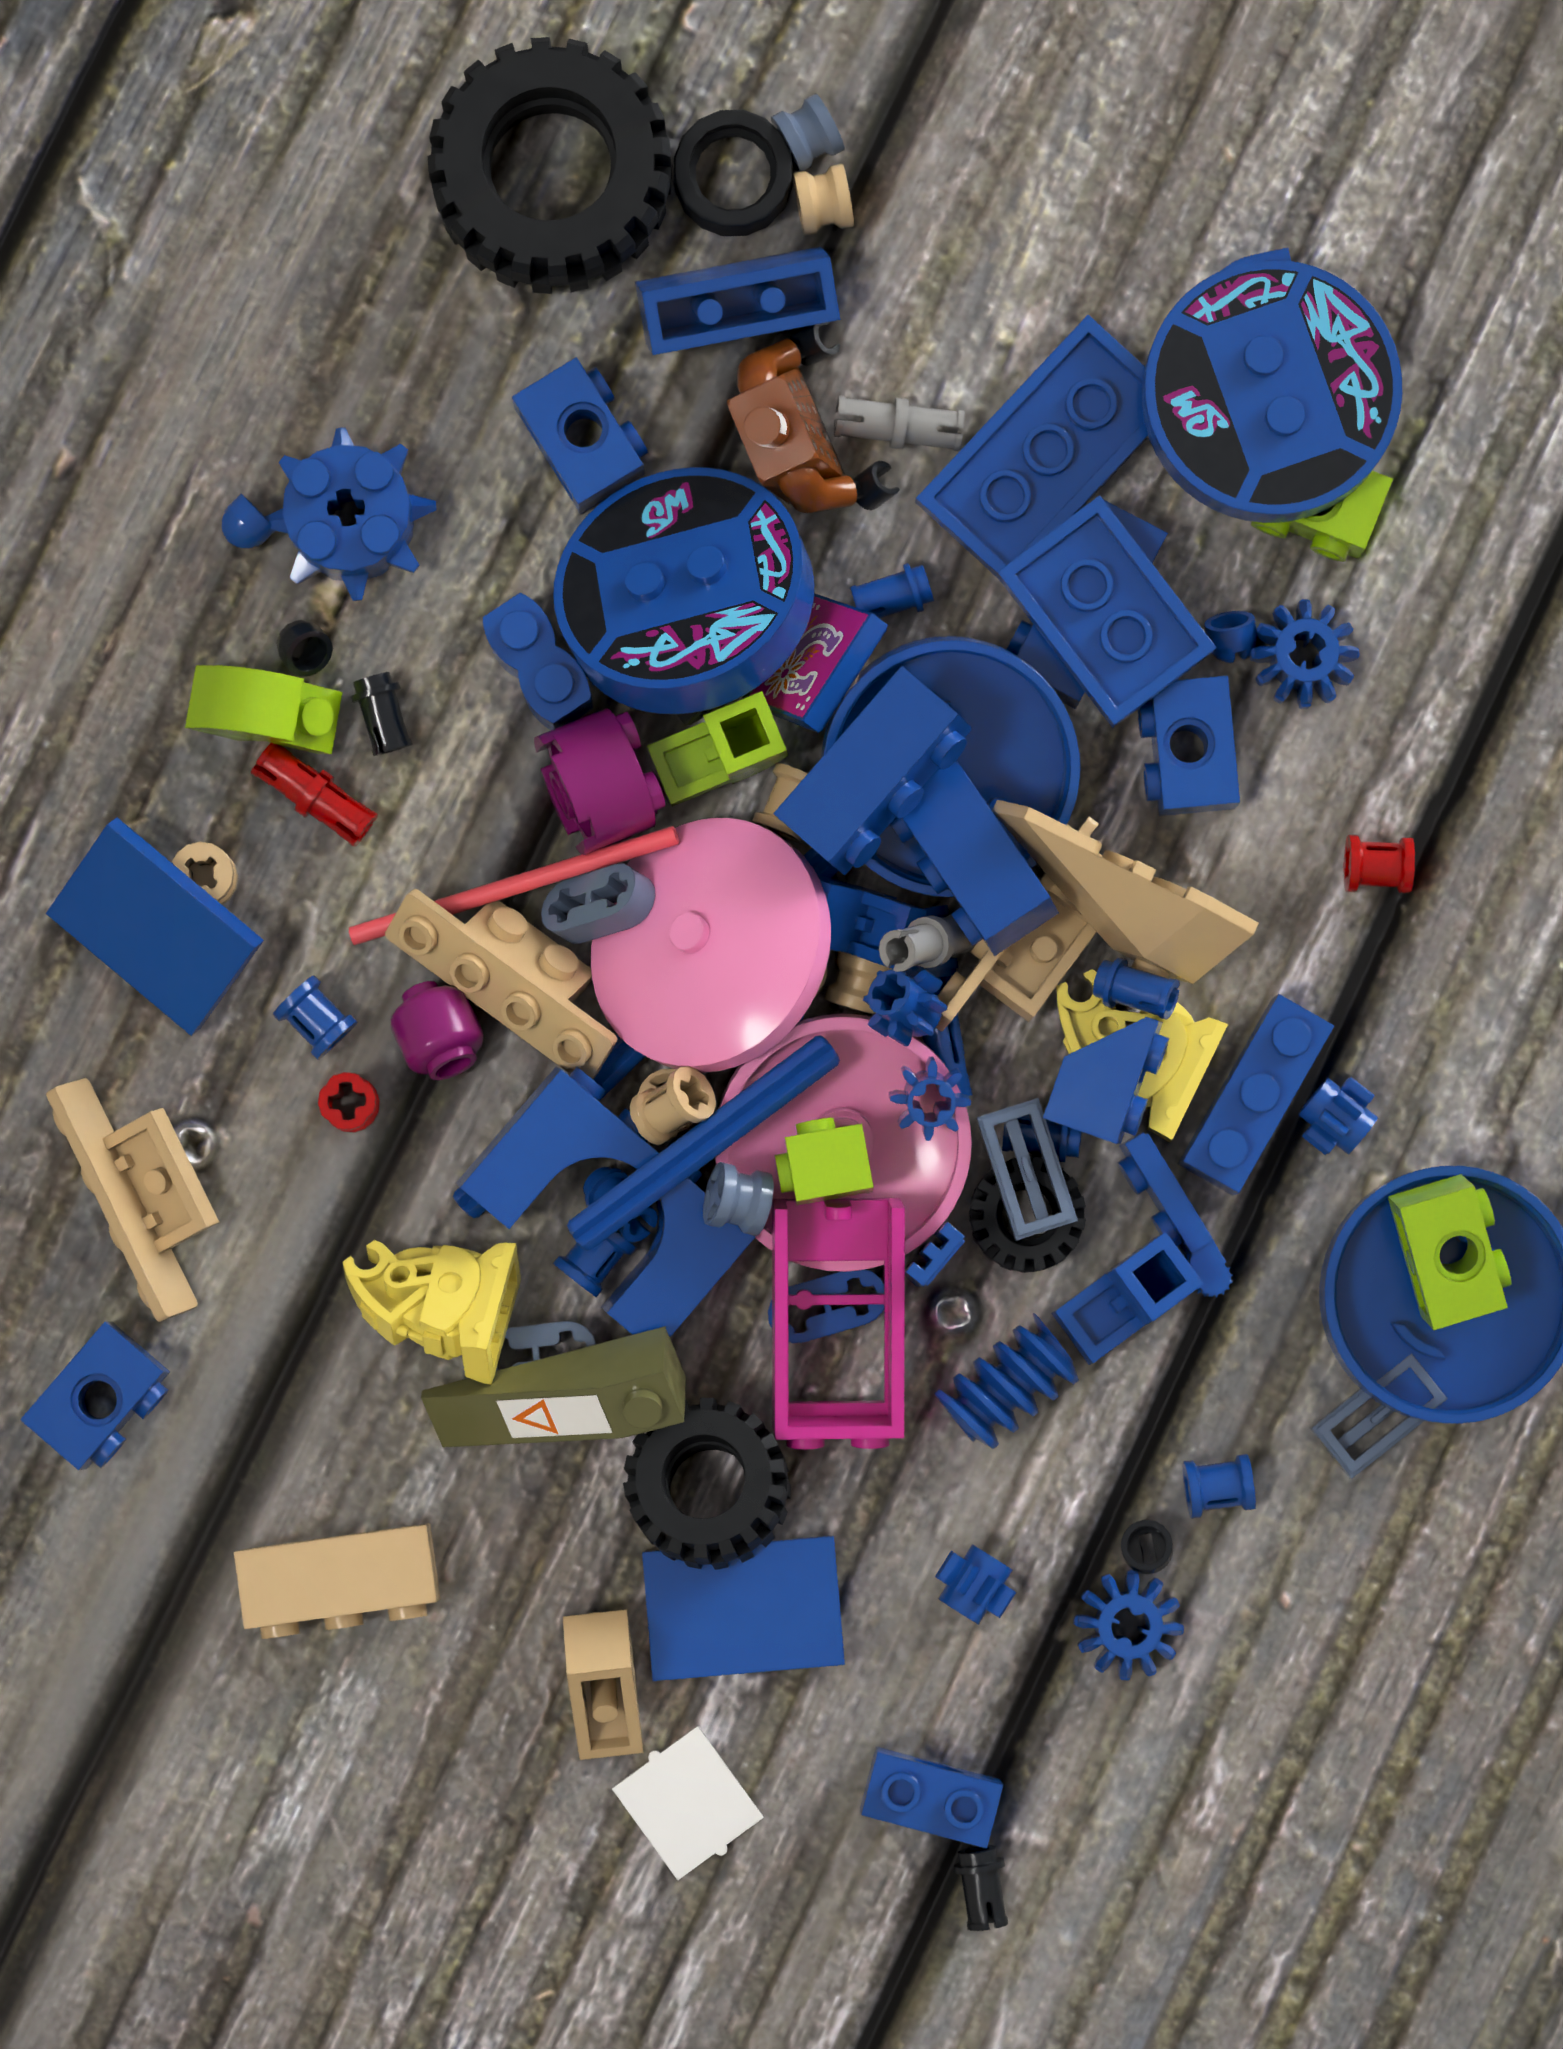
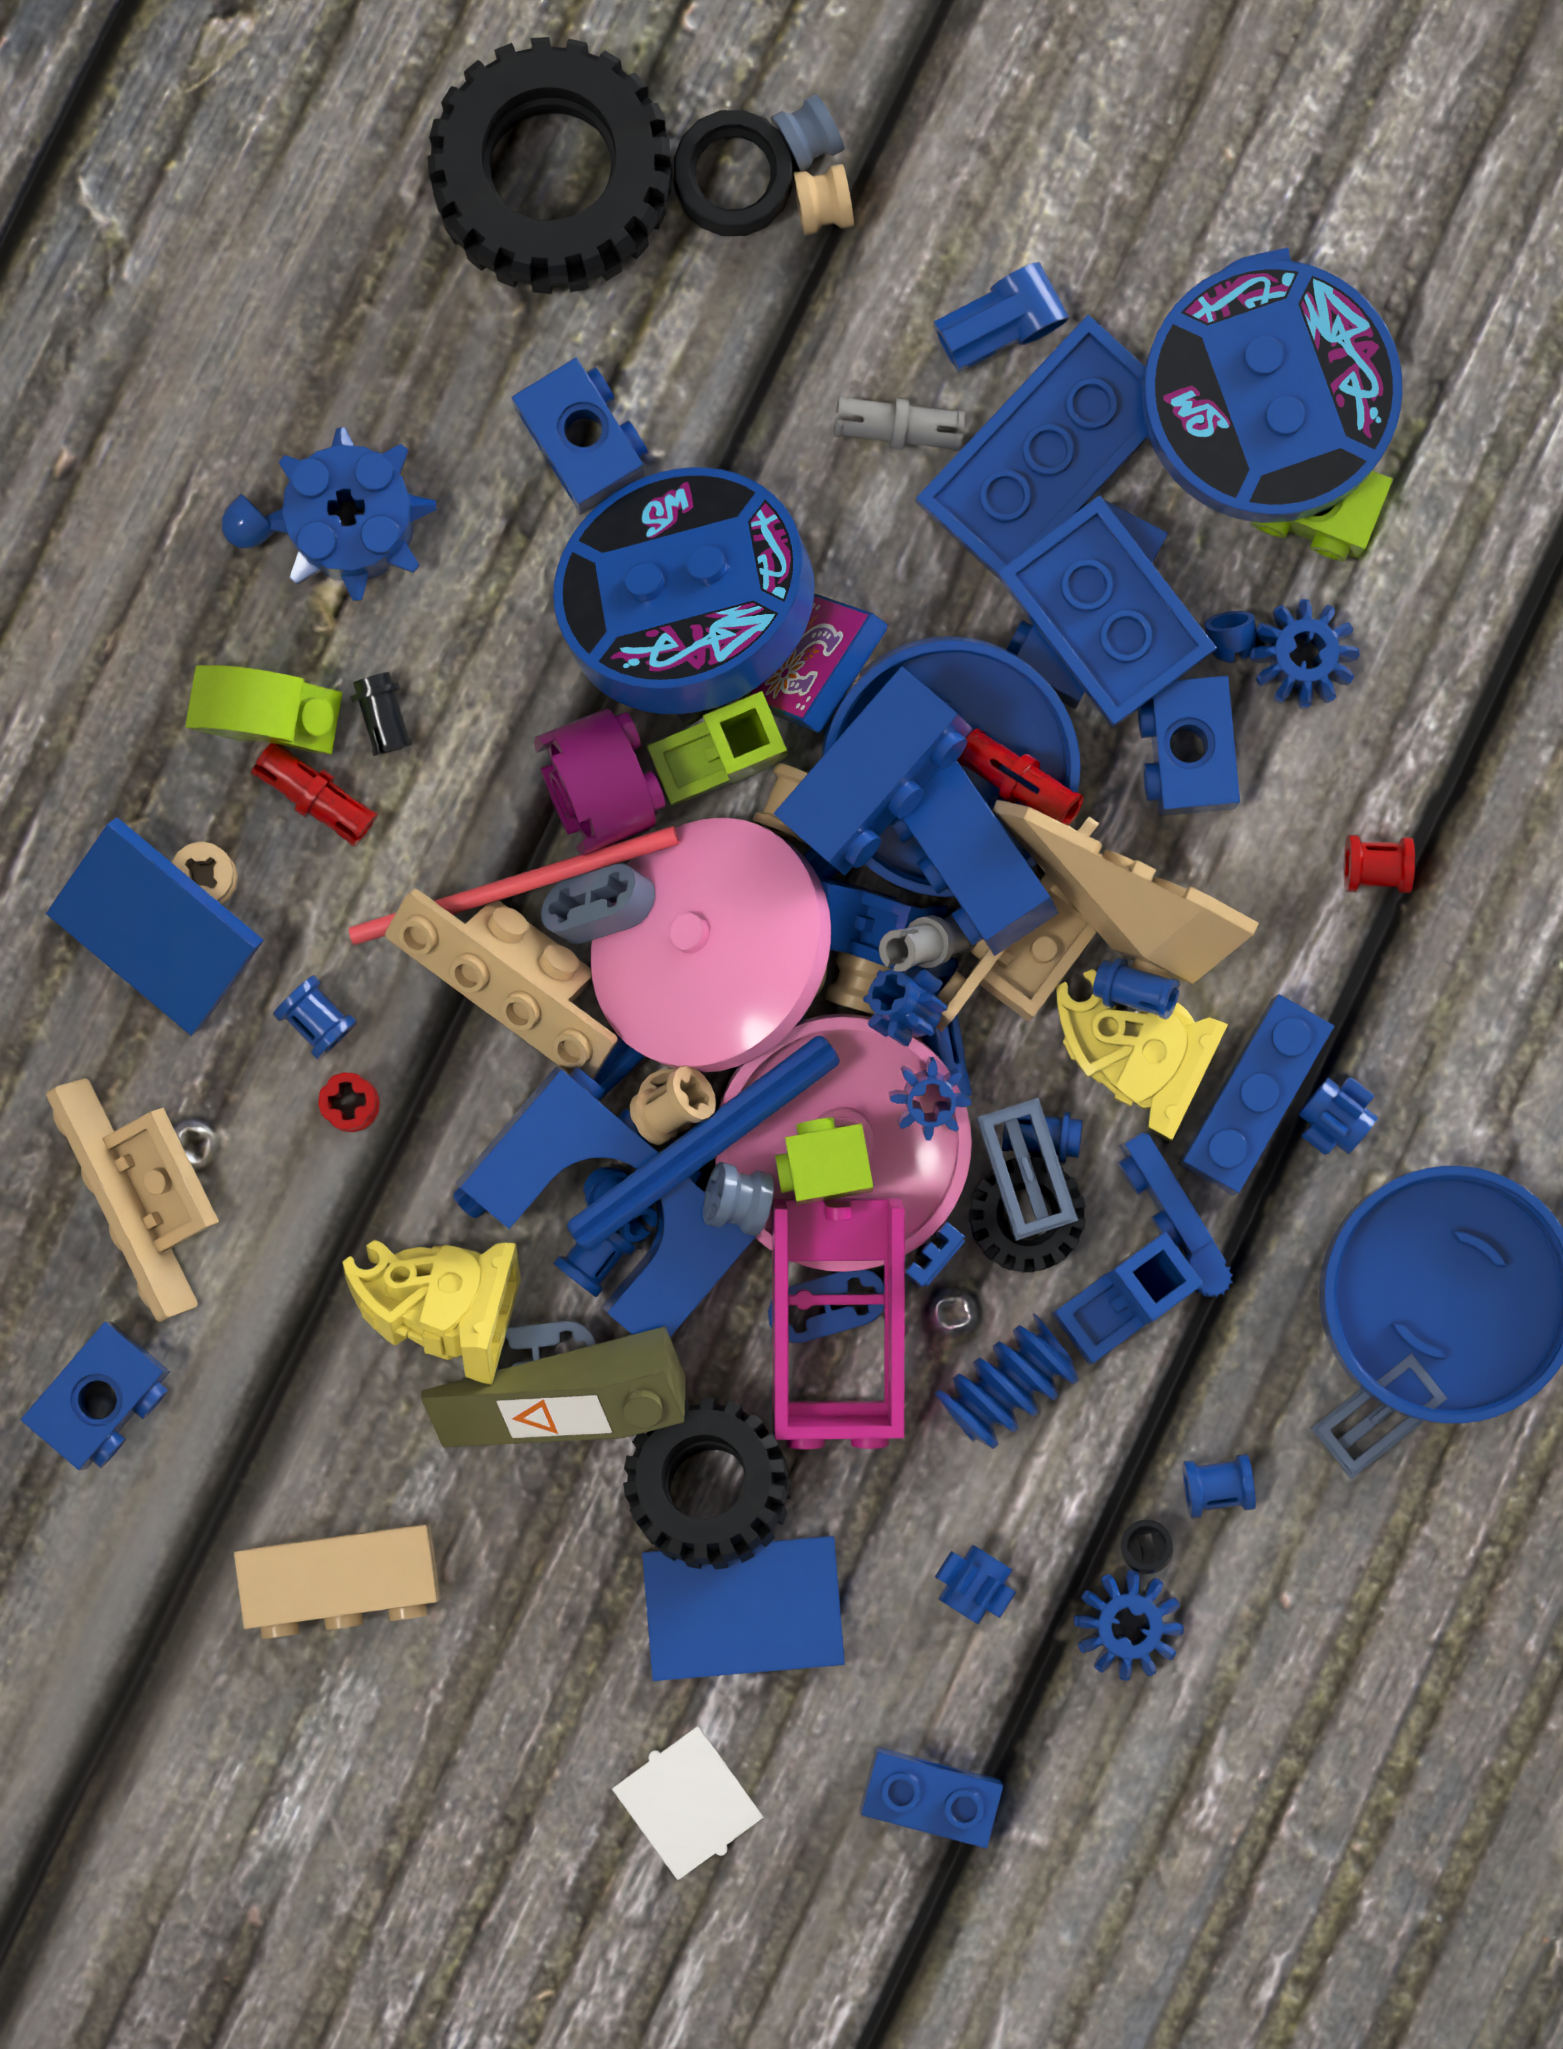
(304, 648): black hinge -> none
(436, 1030): magenta head -> none
(529, 651): blue brick -> none
(602, 1684): tan slope -> none
(737, 300): blue brick -> none
(787, 432): dark orange torso -> none
(894, 592): blue pin -> none
(982, 1887): black pin -> none
(986, 756): none -> red pin
(1016, 310): none -> blue piece
(1102, 1082): blue slope -> none
(1424, 1222): lime brick -> none

